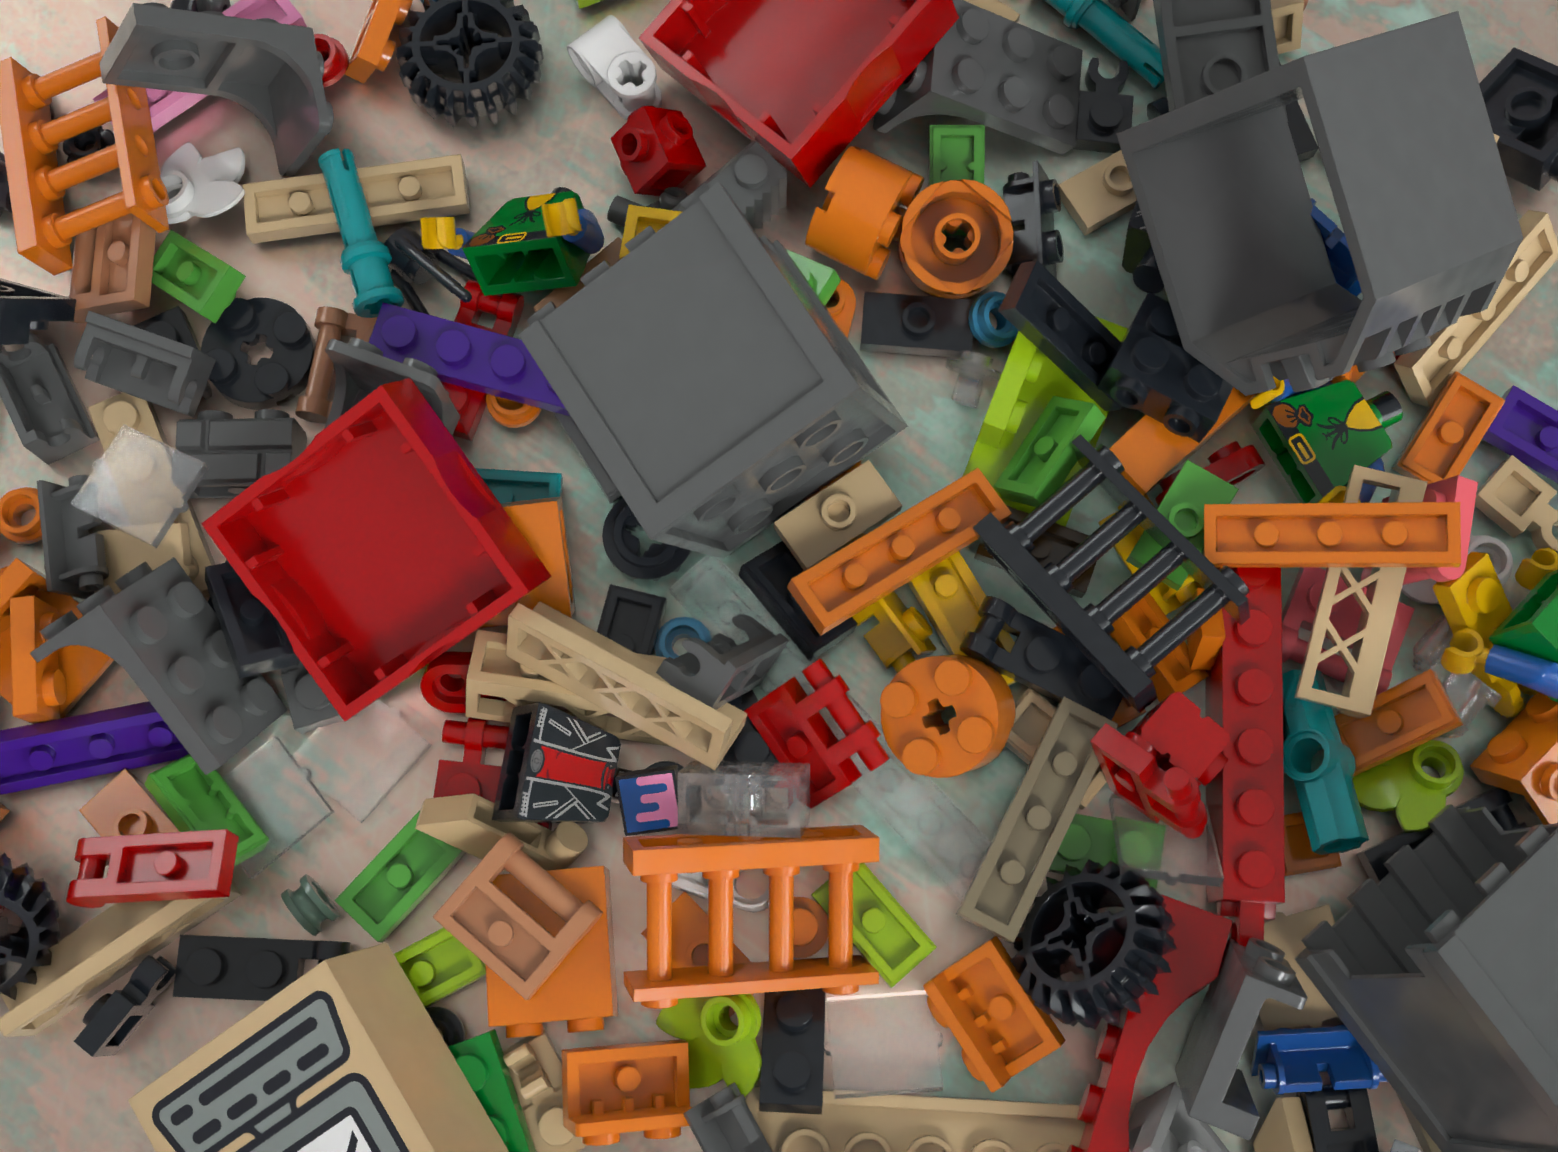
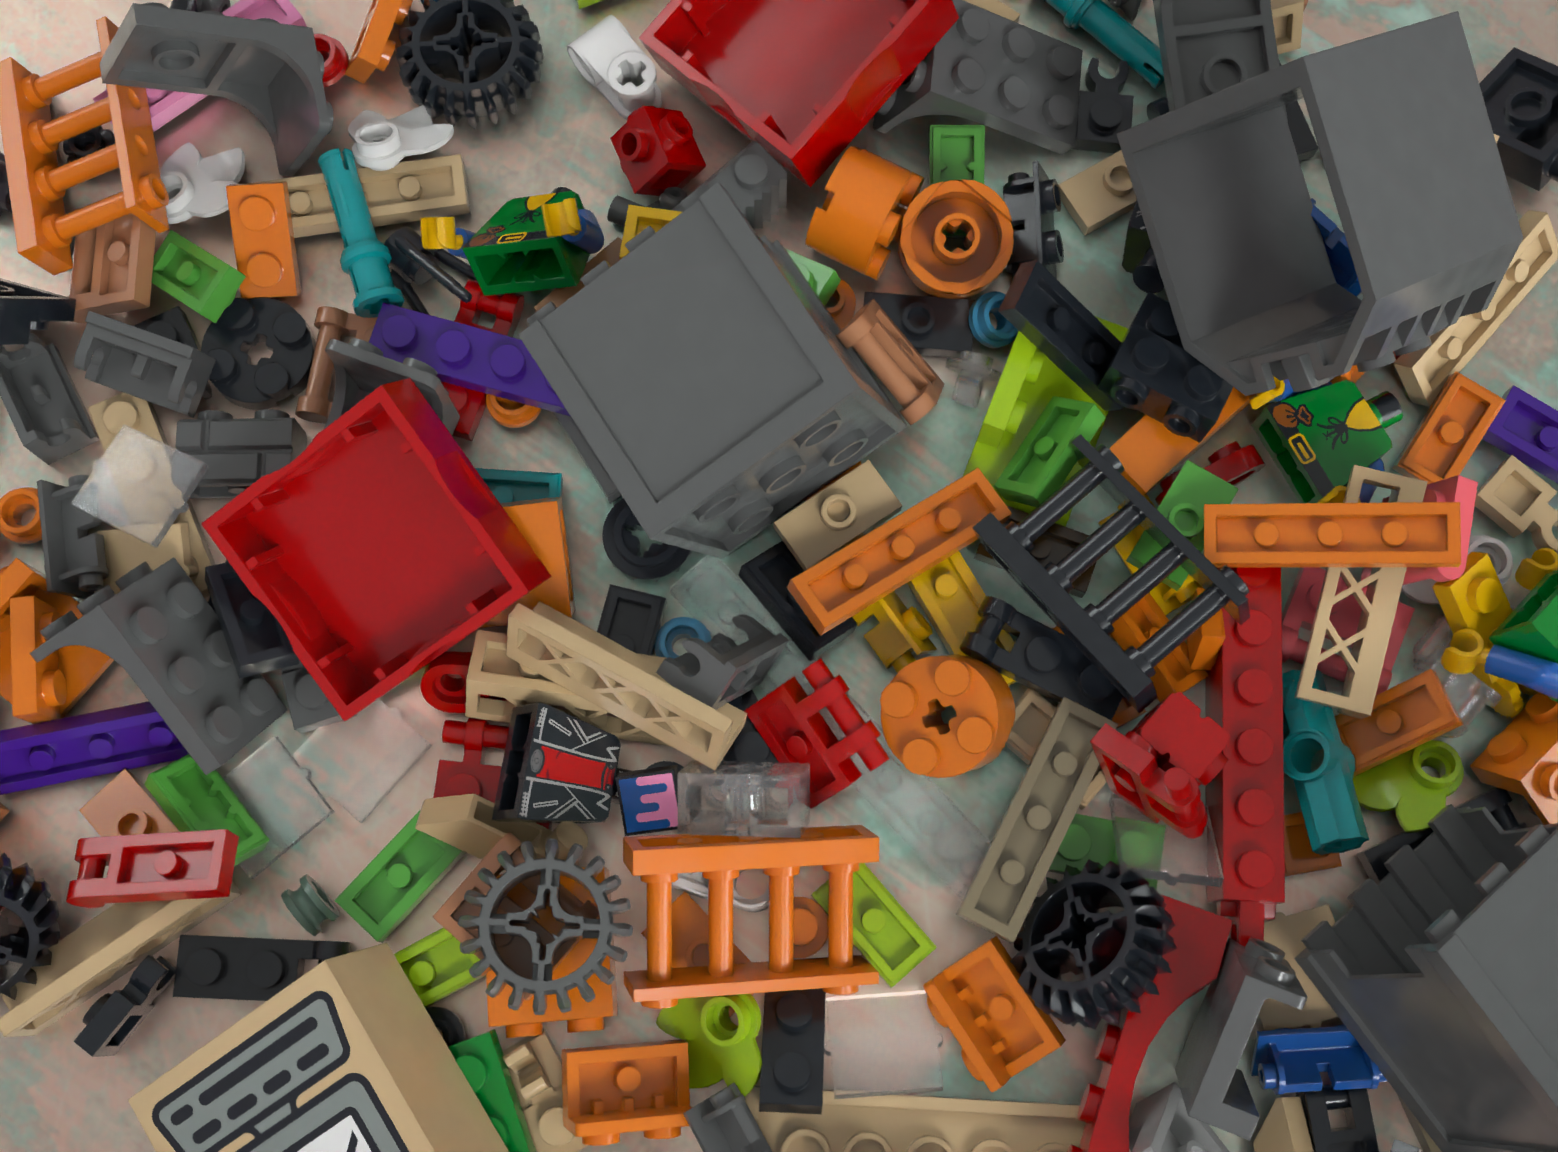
(264, 239): none -> orange plate
(384, 142): none -> white plate
(490, 922): none -> dark grey gear
(893, 360): none -> nougat plate

